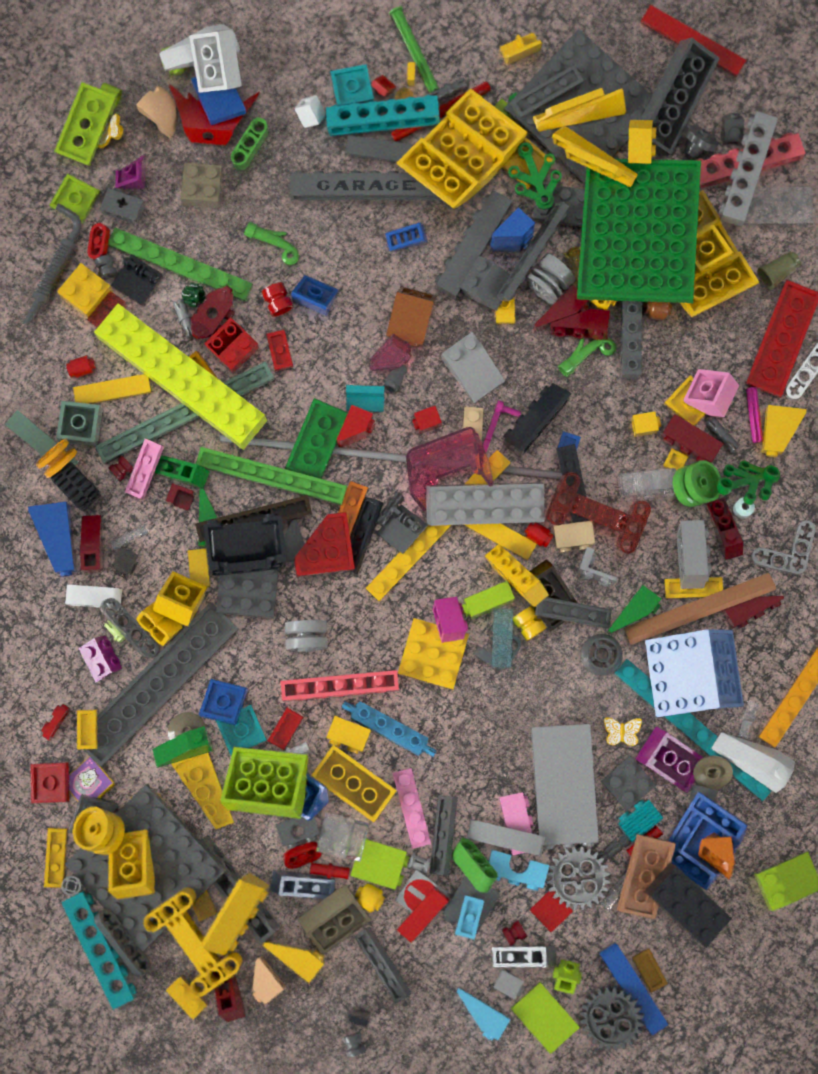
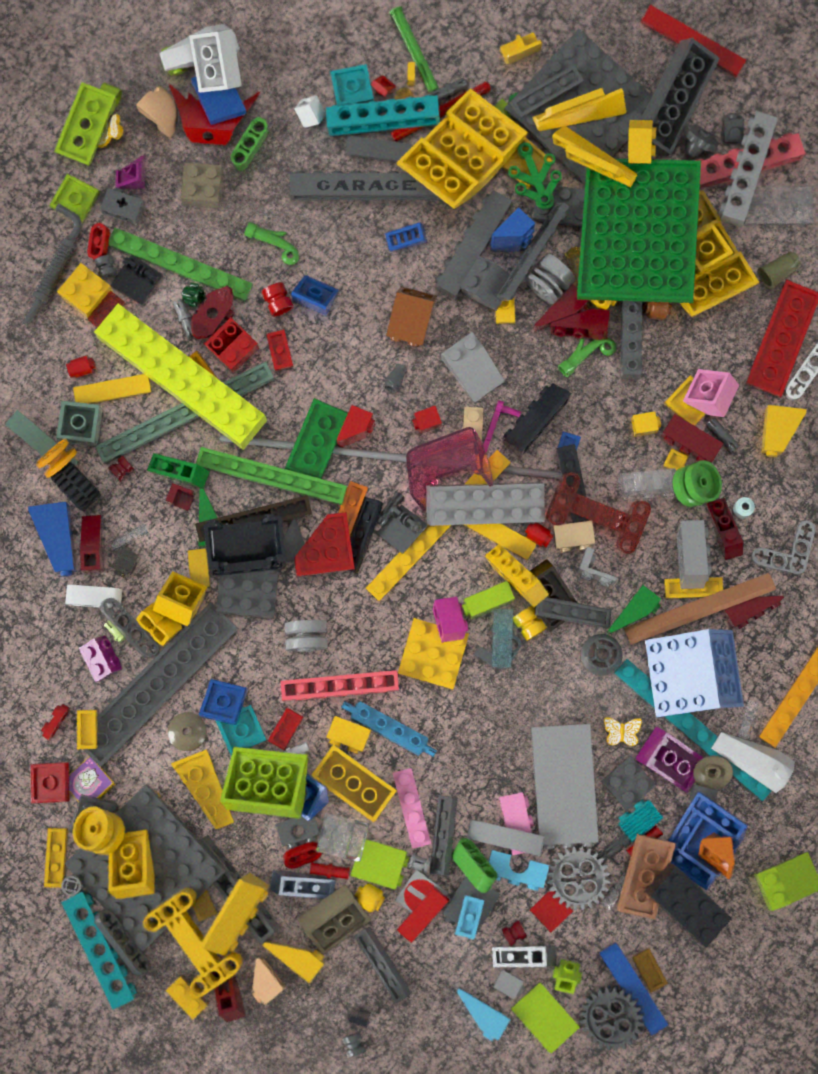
(144, 469): bright pink plate -> none
(183, 747): green slope -> none
(365, 397): teal panel -> none
(391, 354): clear pink slope -> none
(754, 415): dark pink axle -> none
(769, 474): green plant -> none

